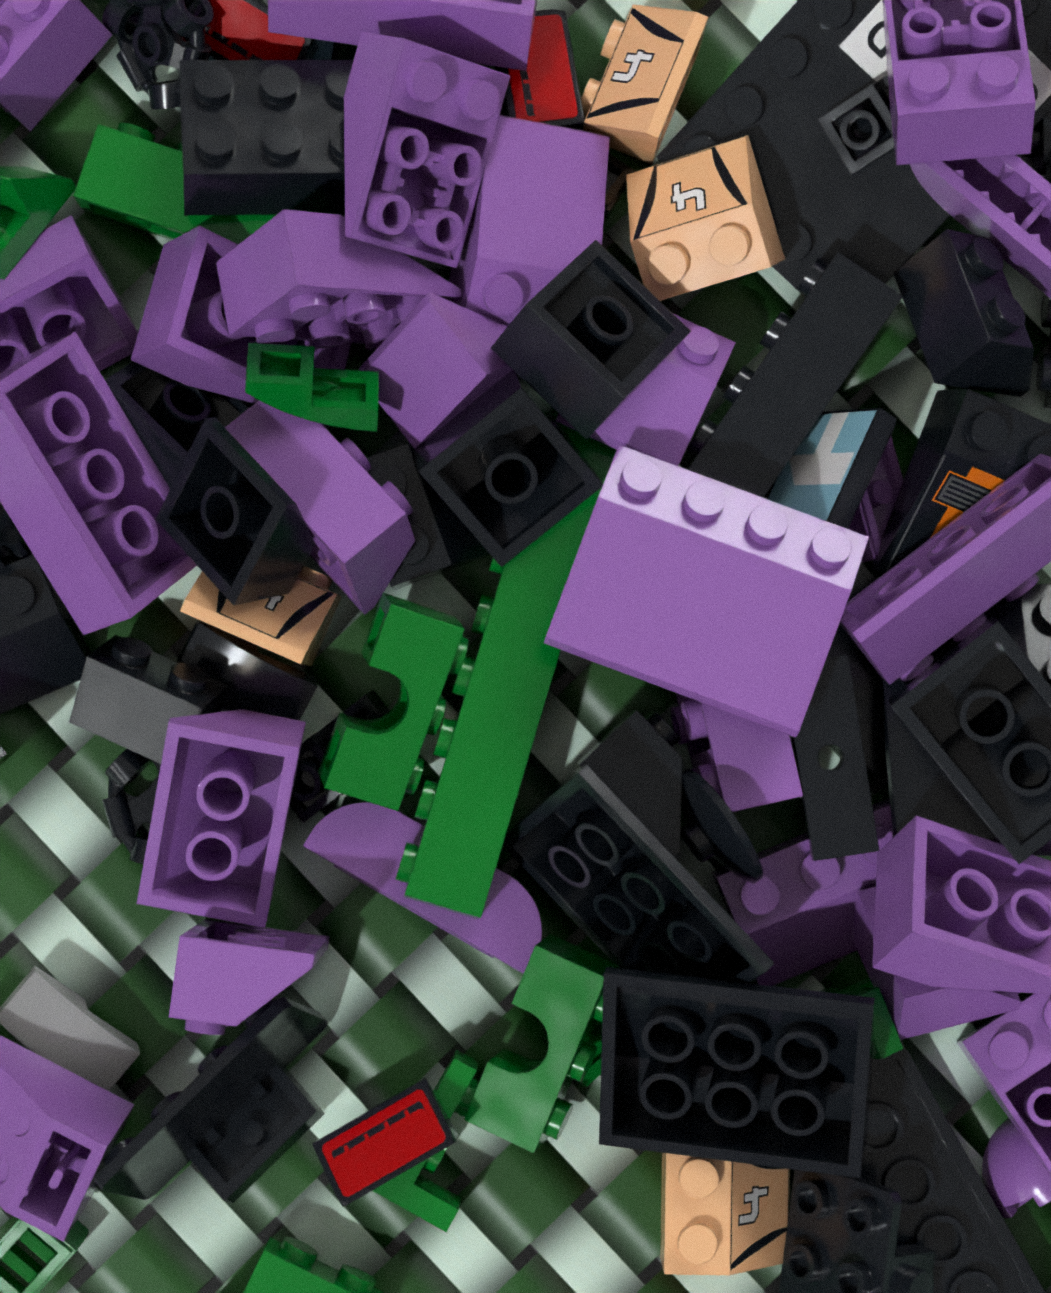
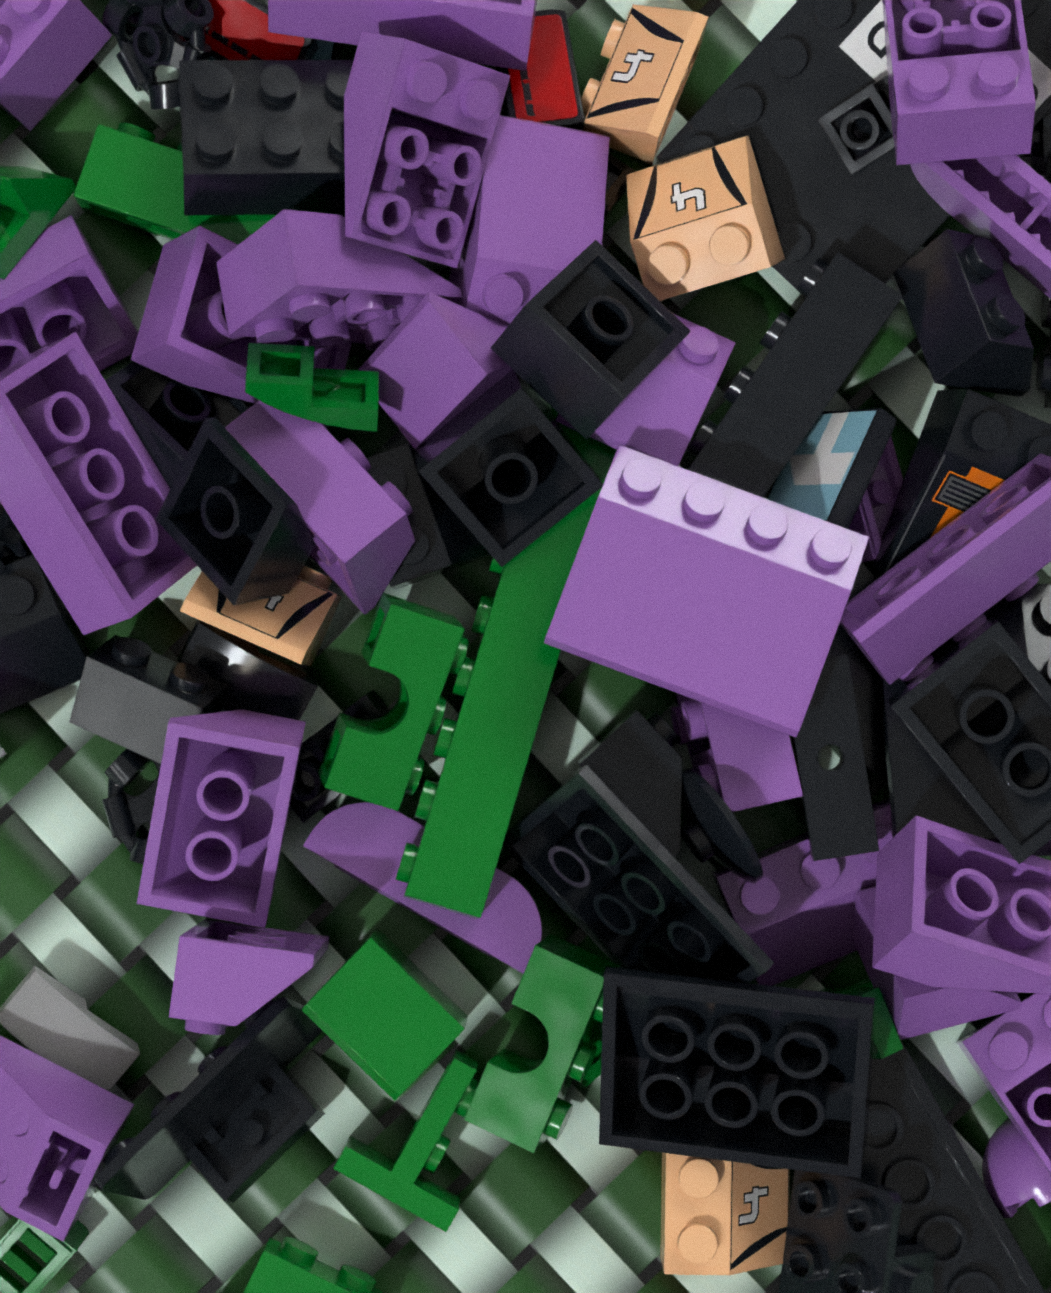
(384, 1142): red slope -> none
(386, 1014): none -> green slope

